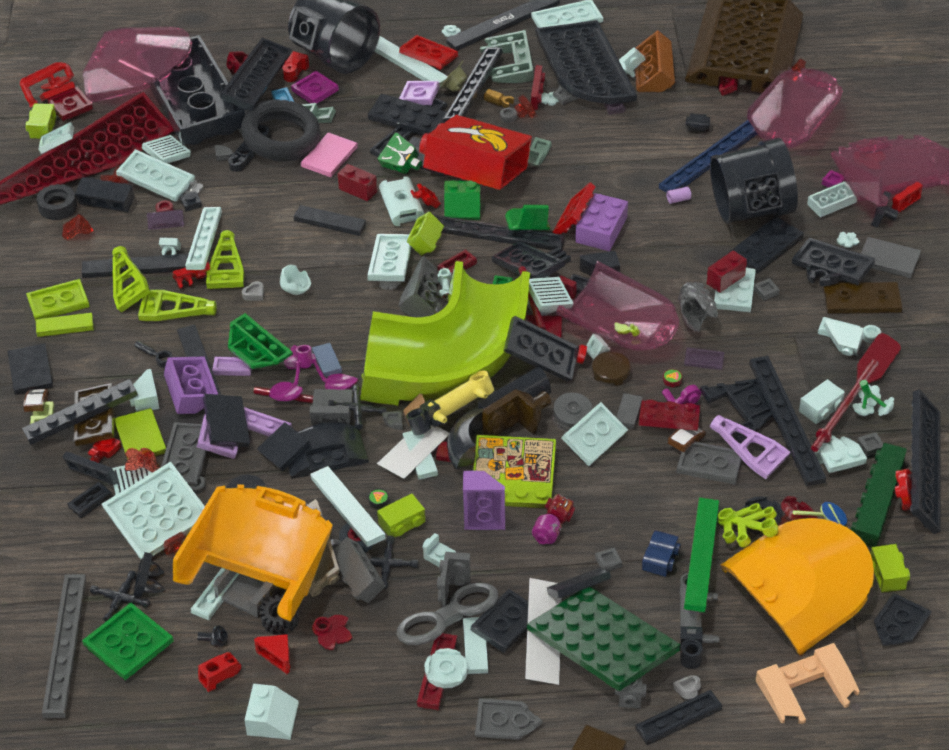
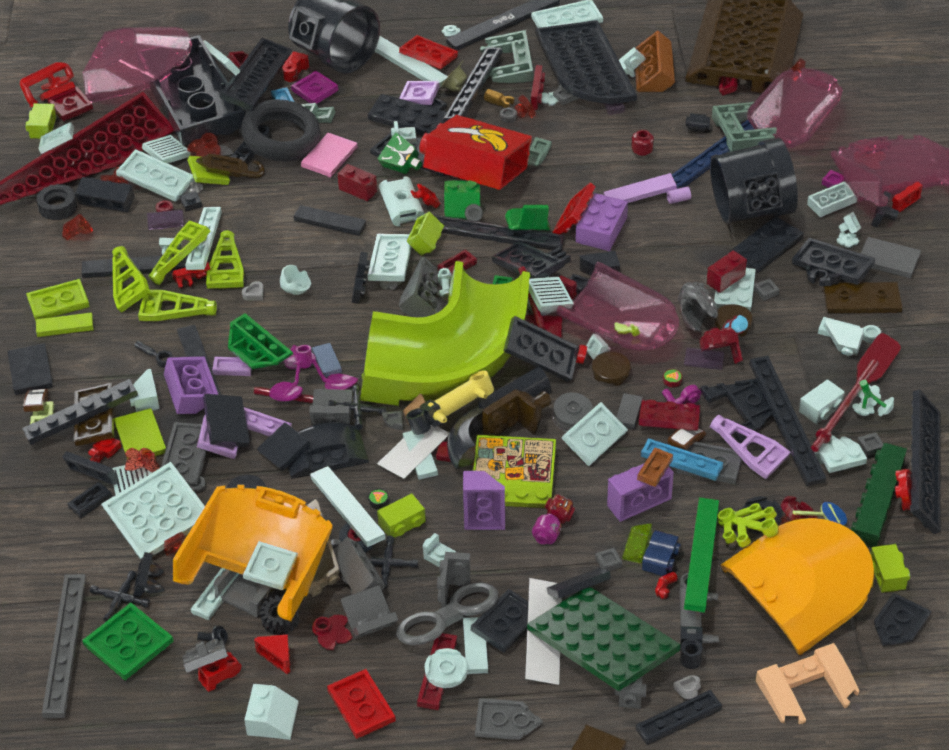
(192, 232): none -> lime plate
(202, 176): none -> lime tile
(203, 655): none -> dark grey hinge
(205, 145): none -> clear red plate
(222, 59): none -> light aqua tile
(229, 166): none -> dark brown plate
(270, 565): none -> light aqua tile
(360, 277): none -> black plate
(361, 703): none -> red plate
(368, 612): none -> dark grey bracket
(407, 133): none -> light aqua bracket
(473, 212): none -> dark grey tile
(630, 496): none -> medium lavender brick
(637, 543): none -> clear neon green slope
(642, 142): none -> dark red head
(643, 189): none -> lavender tile
(655, 467): none -> dark orange plate
(661, 588): none -> red arm
(686, 460): none -> dark azure tile
(726, 337): none -> dark red piece
(728, 119): none -> sand green wedge
(728, 311): none -> dark brown tile
(850, 223): none -> light aqua tile

